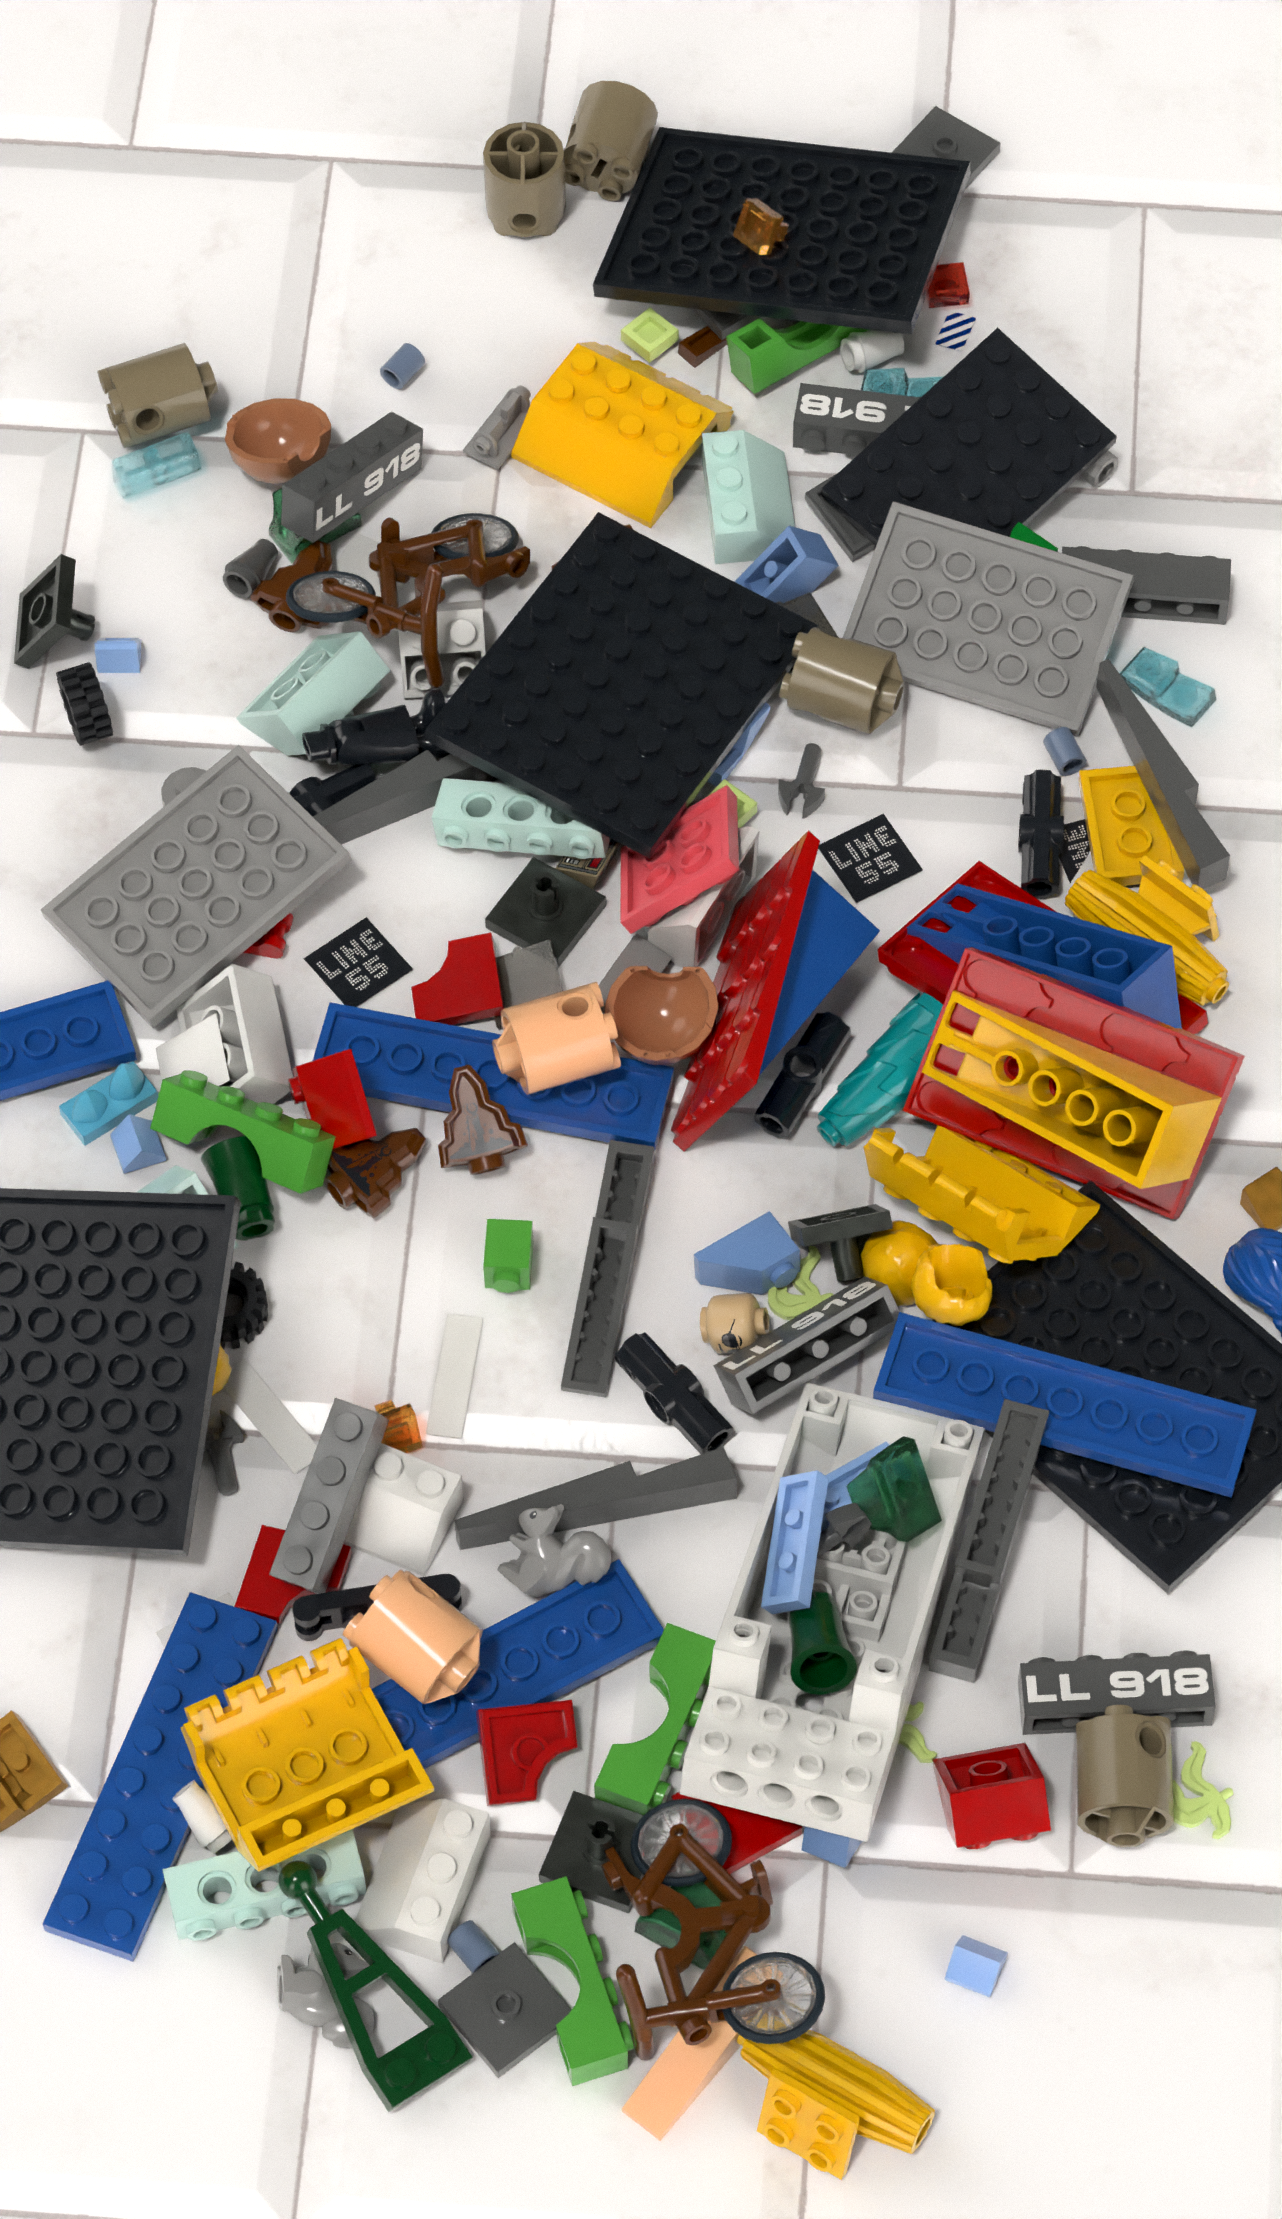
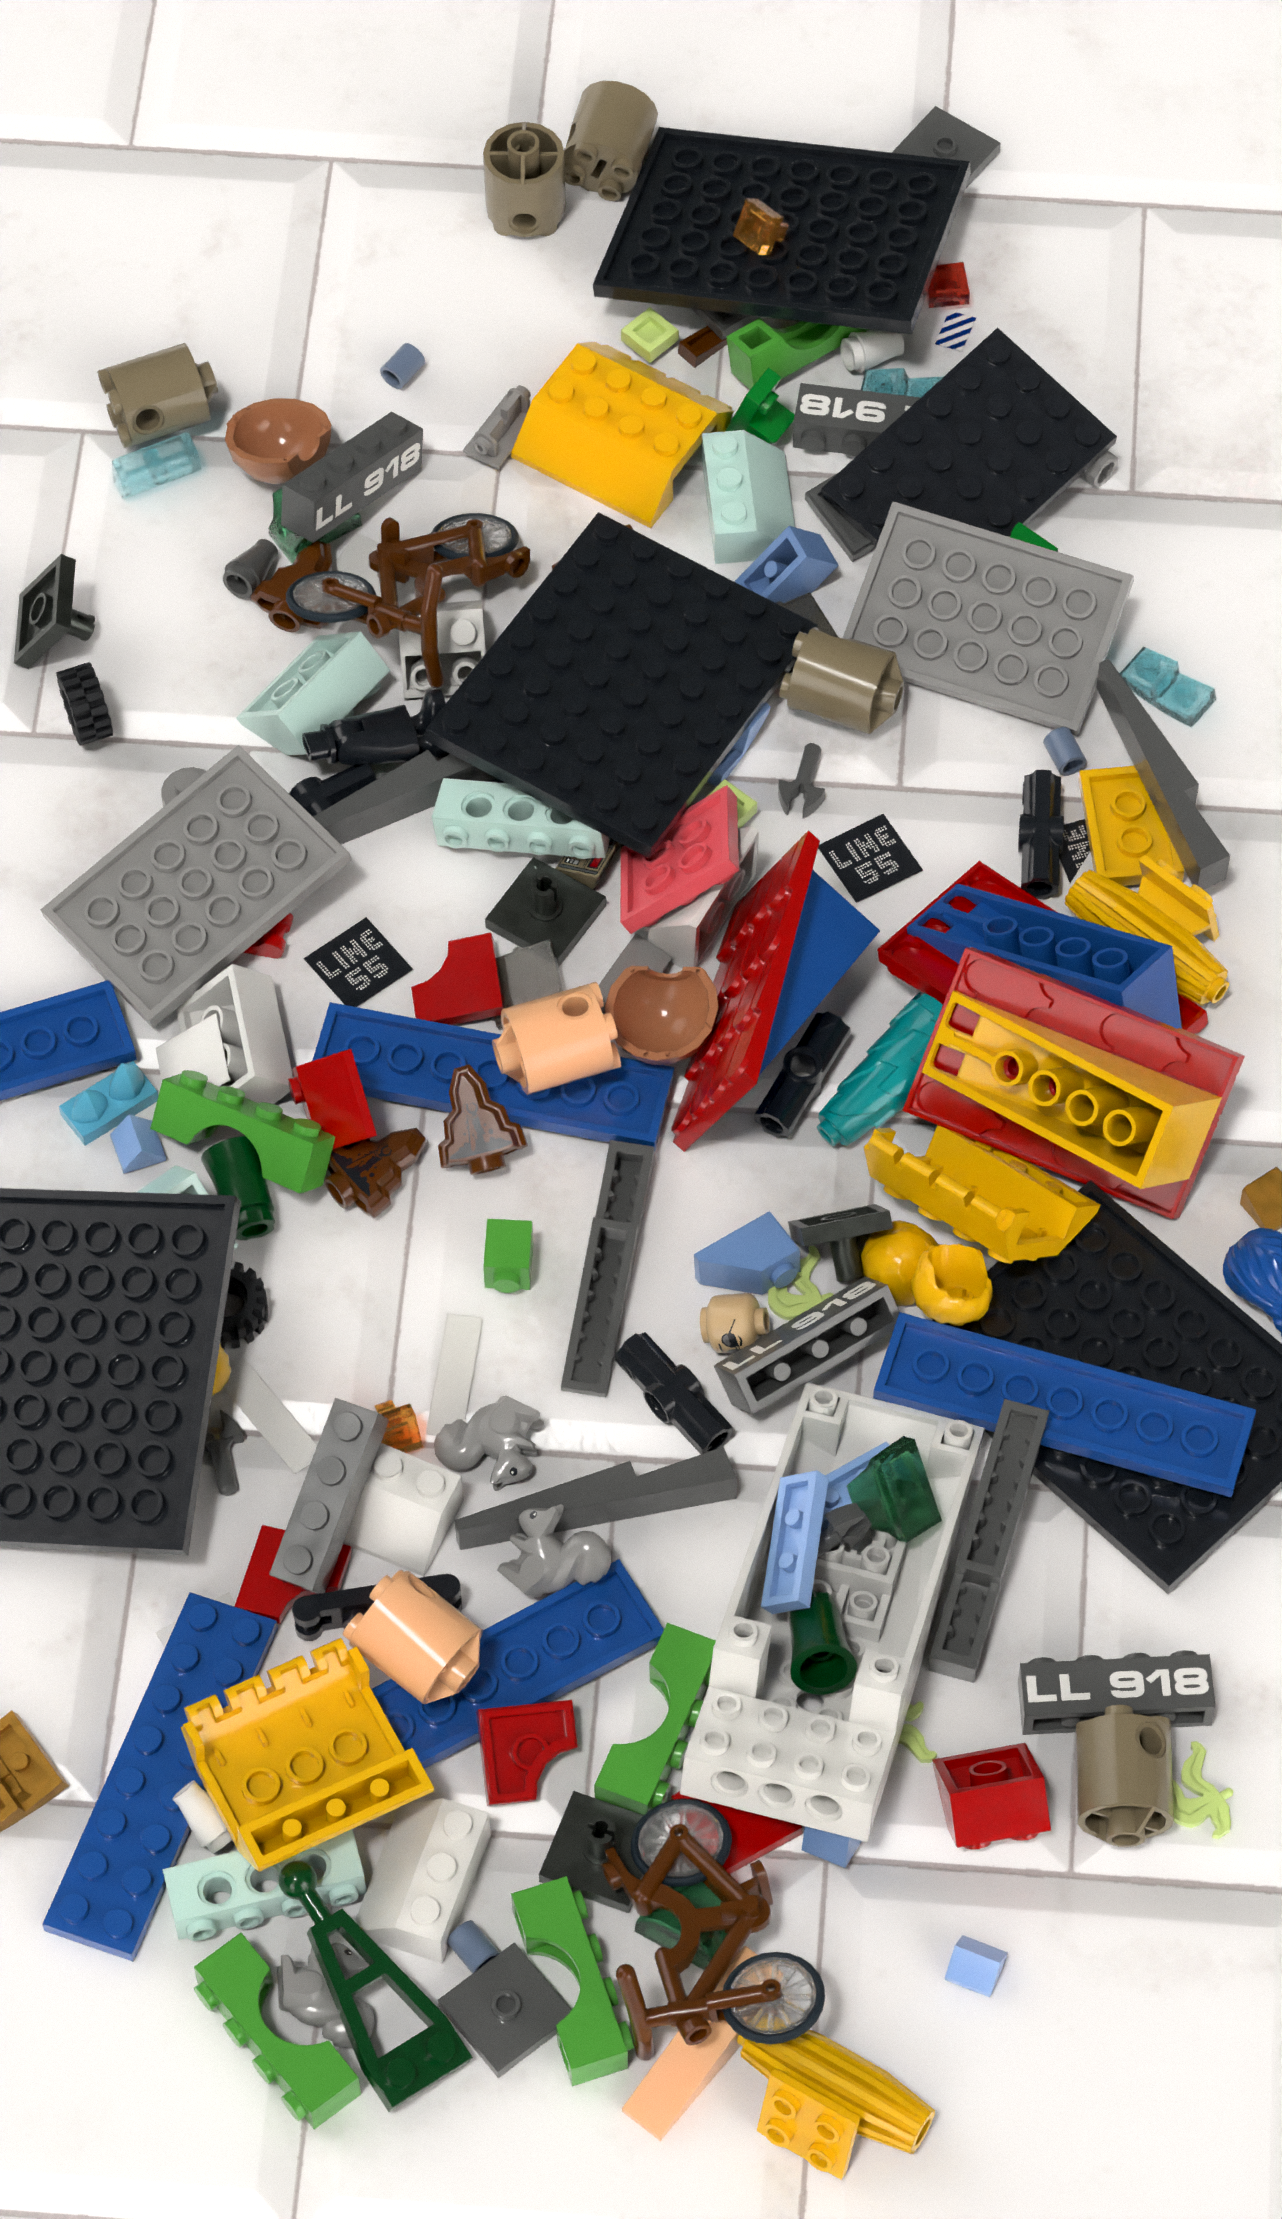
(118, 655): light blue slope -> none
(312, 2076): none -> bright green arch
(493, 1431): none -> light grey animal
(761, 412): none -> green slope
(1168, 584): dark grey brick -> none

